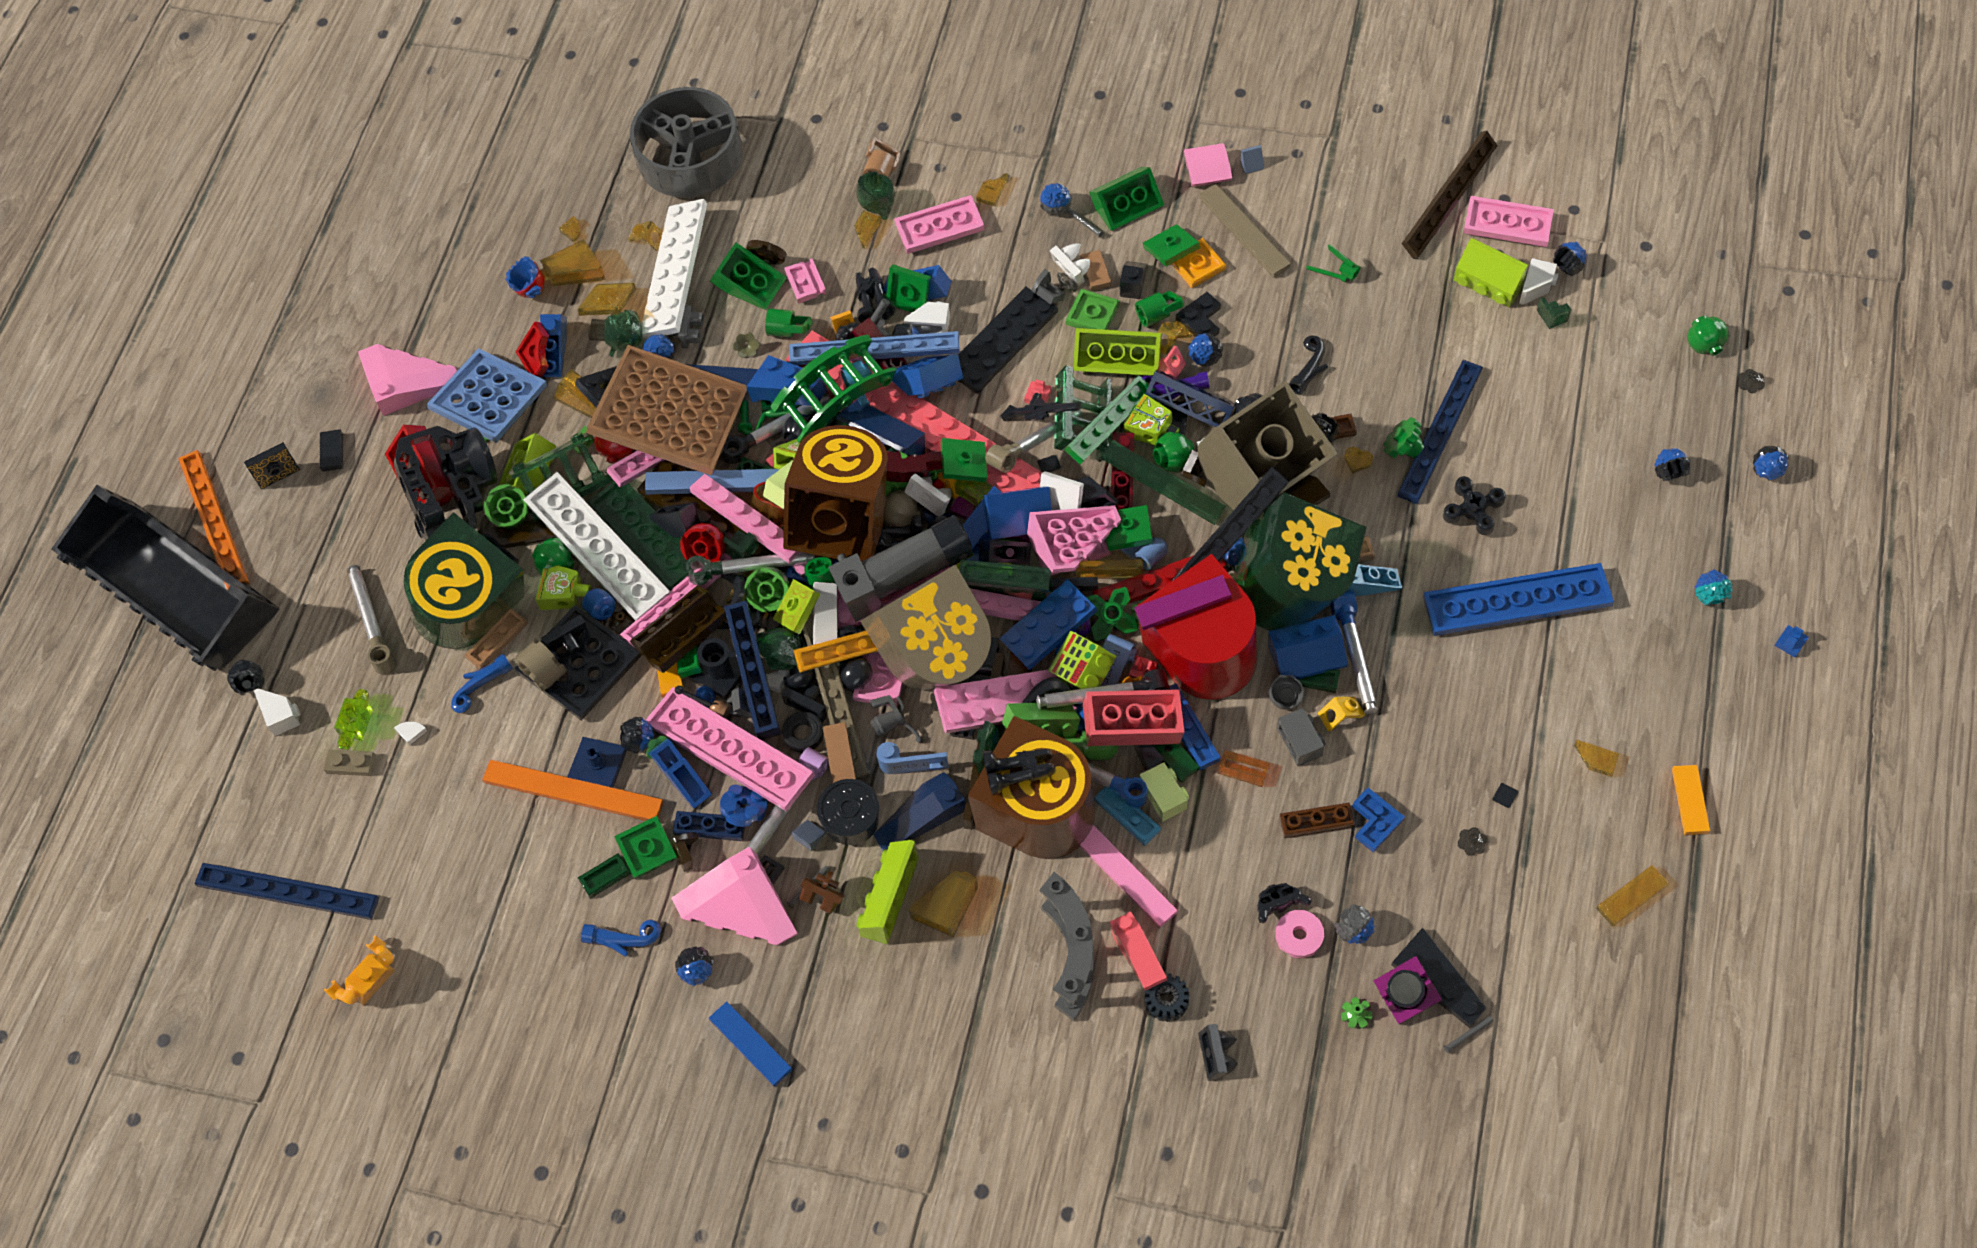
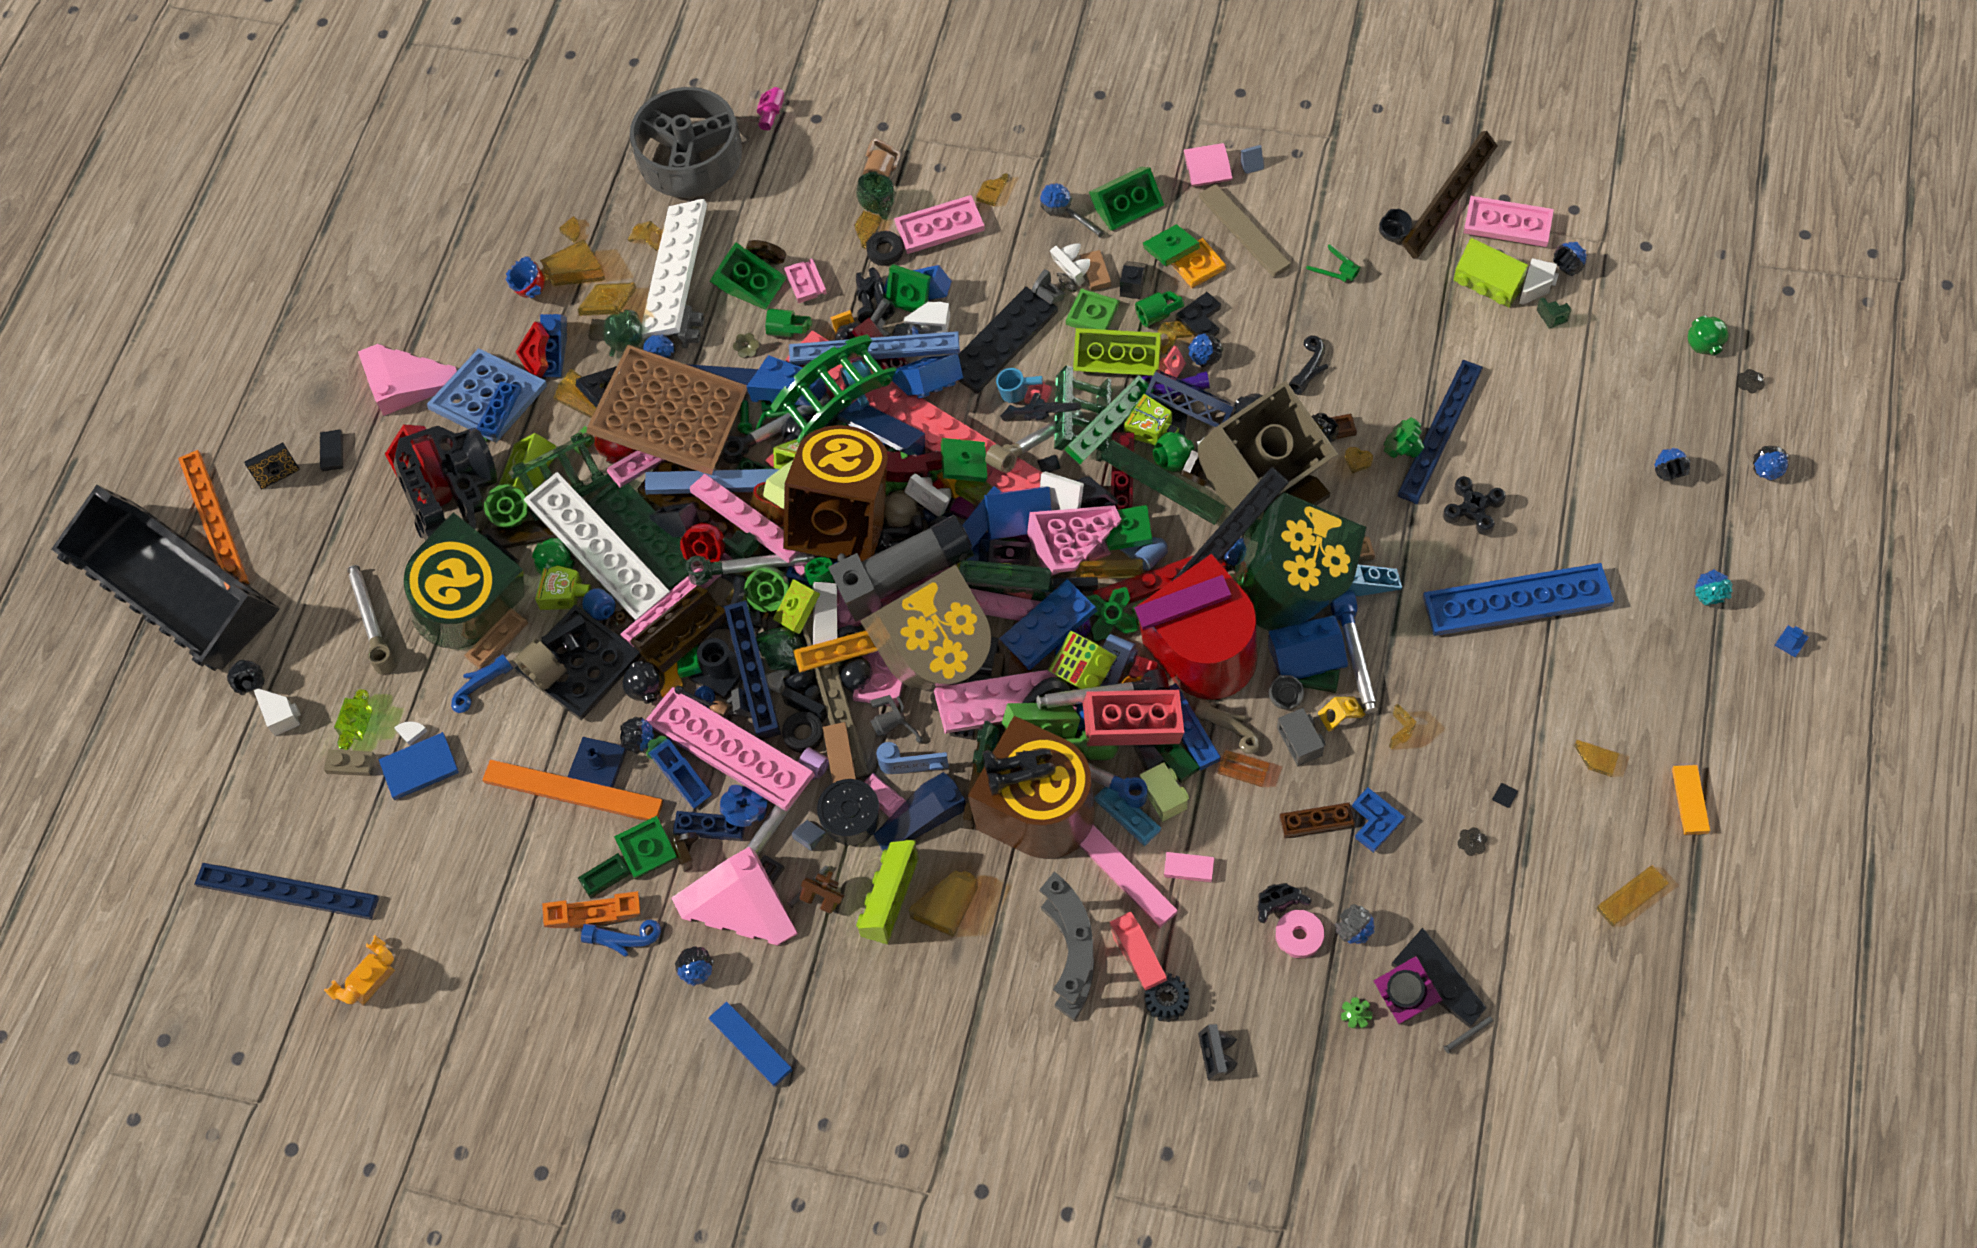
(418, 766): none -> blue tile
(498, 409): none -> blue tile
(595, 912): none -> orange slope
(643, 682): none -> black plant
(769, 107): none -> dark pink piece
(884, 259): none -> black tyre
(888, 799): none -> bright pink tile
(1013, 384): none -> dark azure piece
(1188, 867): none -> bright pink tile
(1230, 722): none -> dark tan plant
(1395, 225): none -> black hair
(1406, 732): none -> clear yellow bracket

